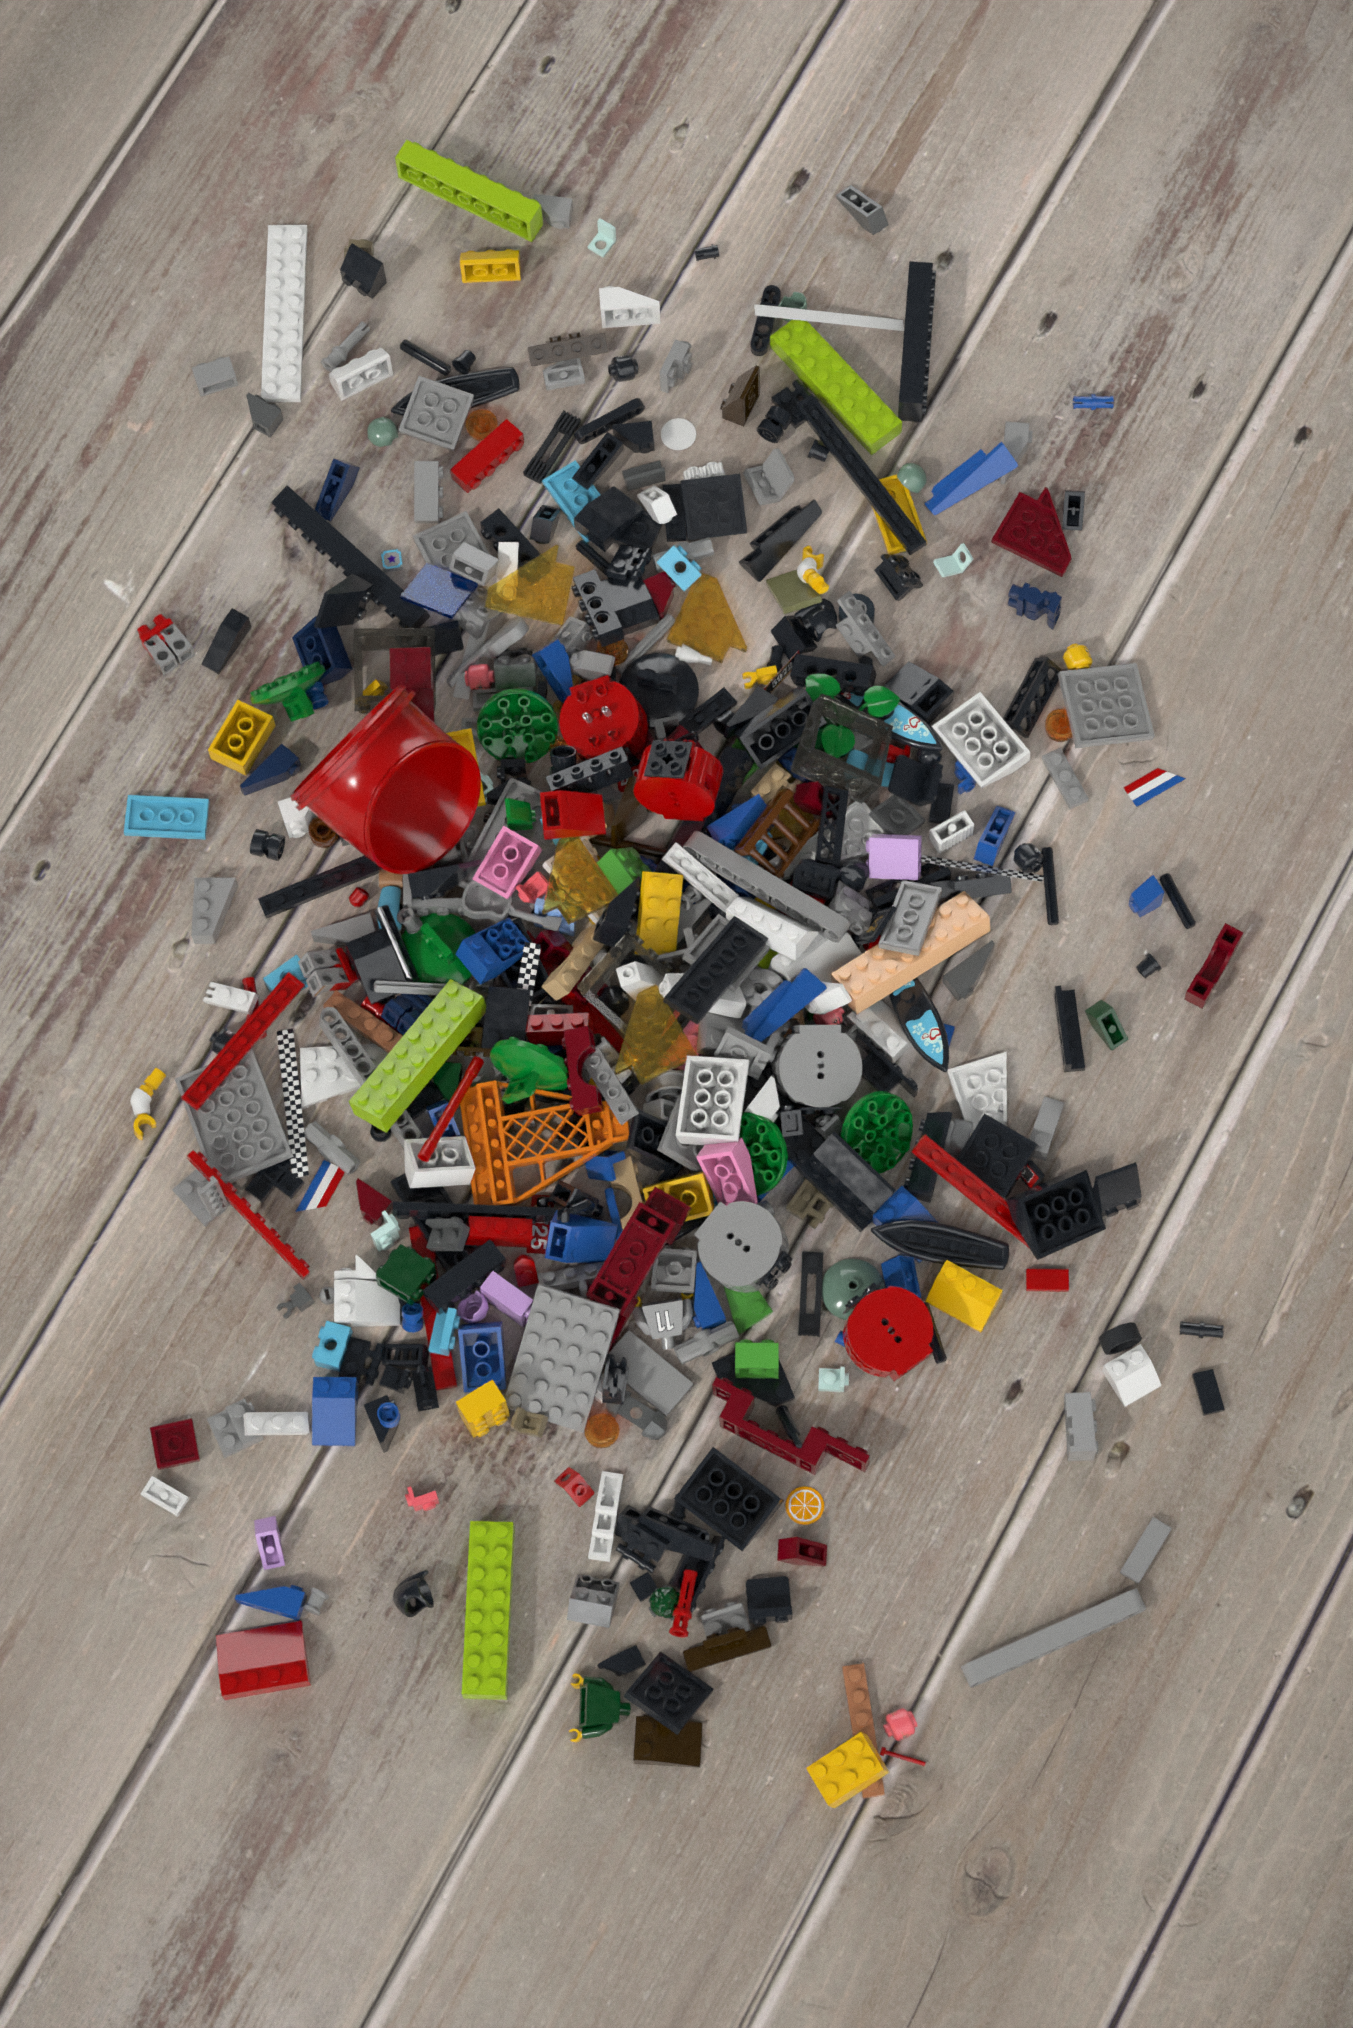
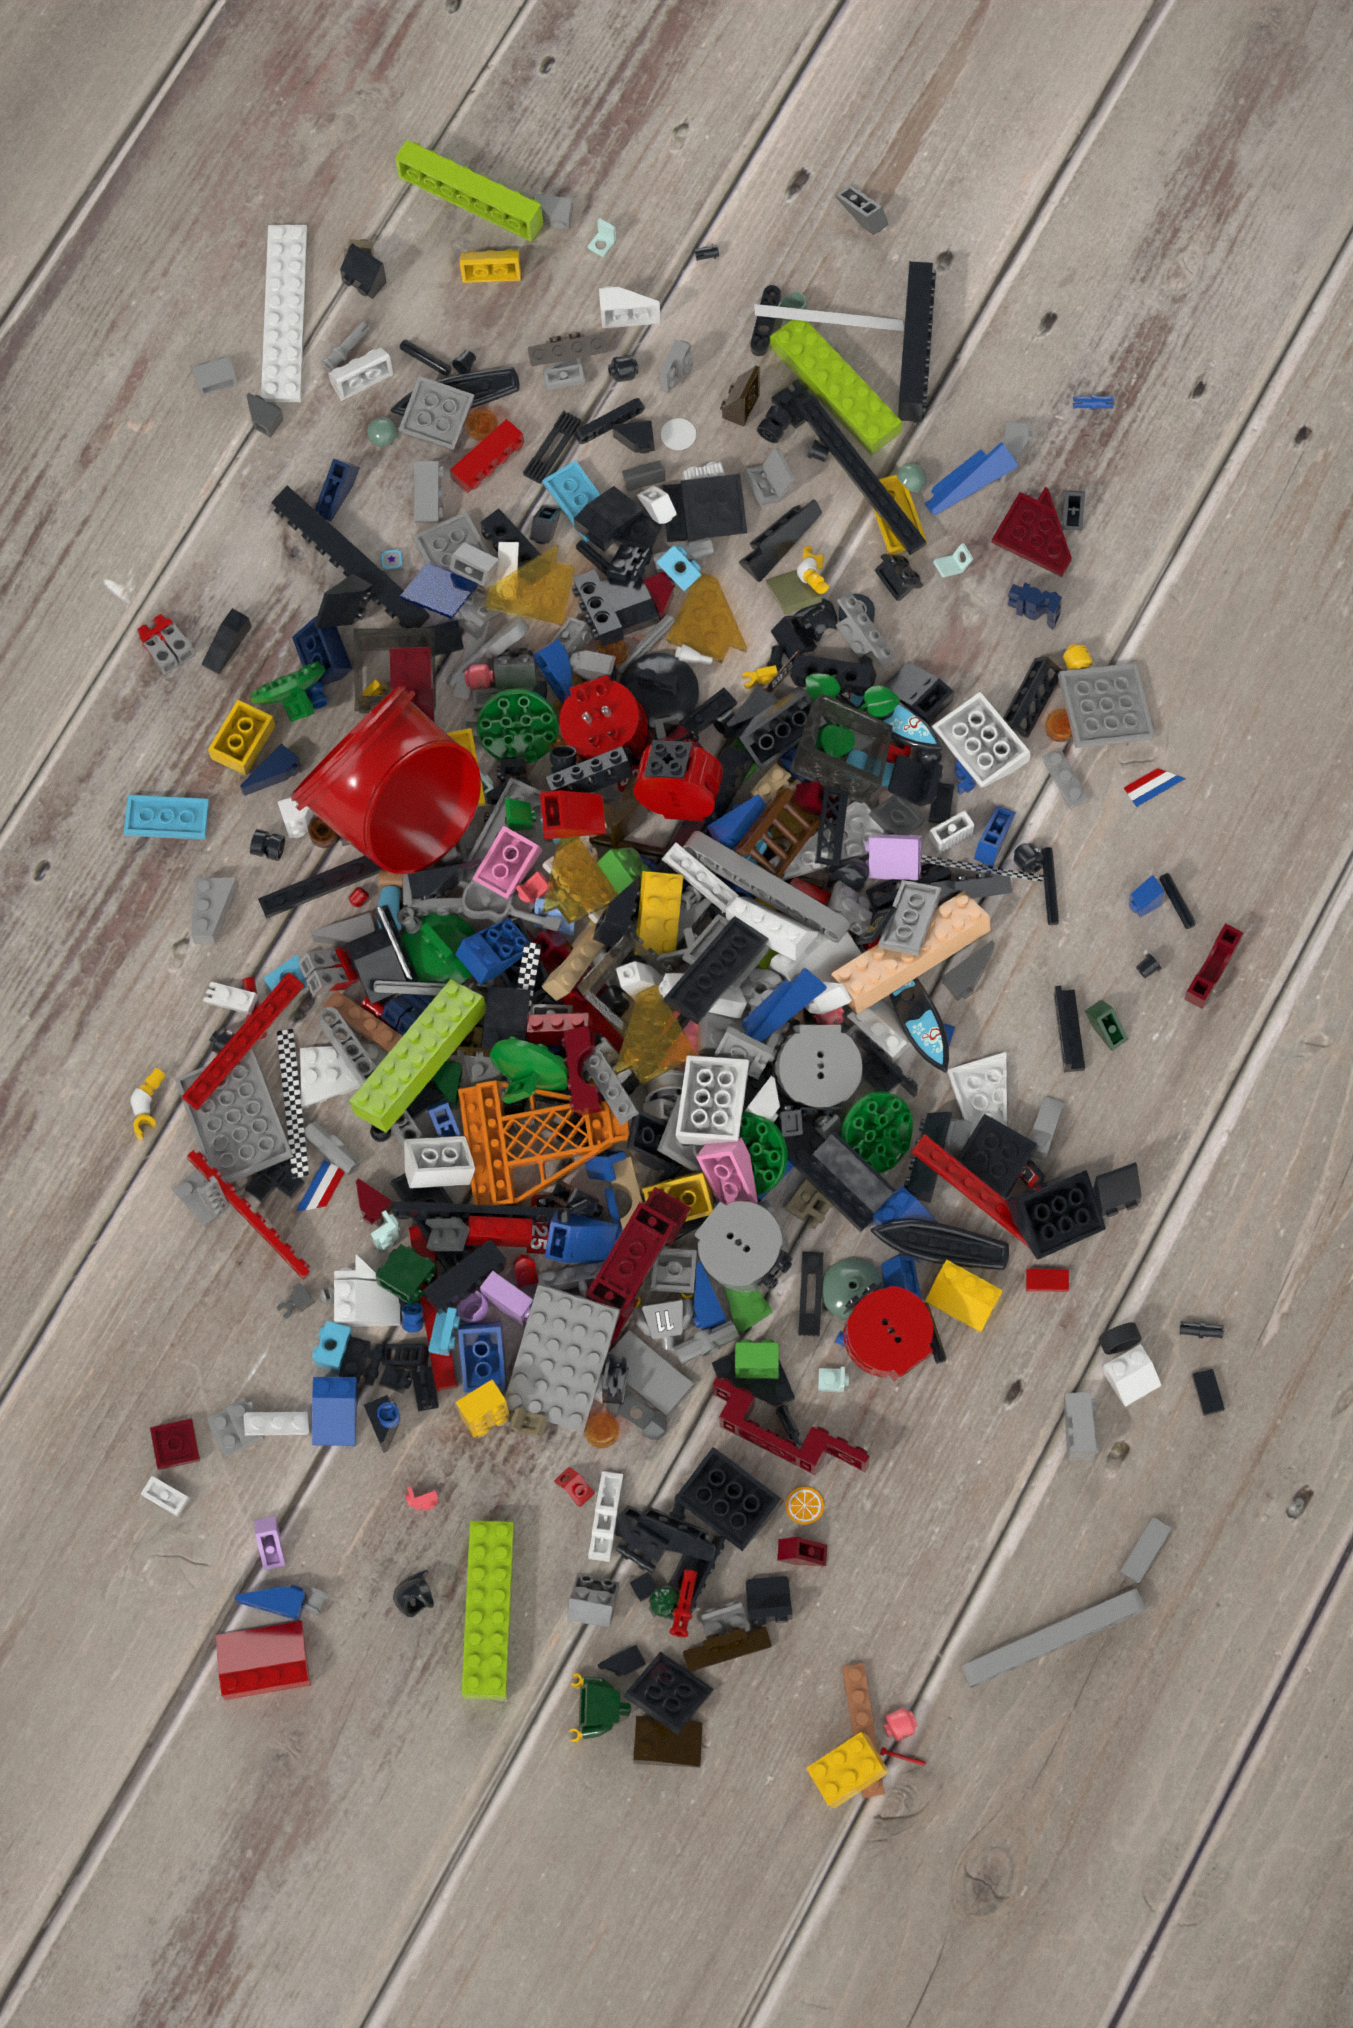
(431, 1143): red piece -> none
(598, 461): black slope -> none
(815, 878): black bracket -> none

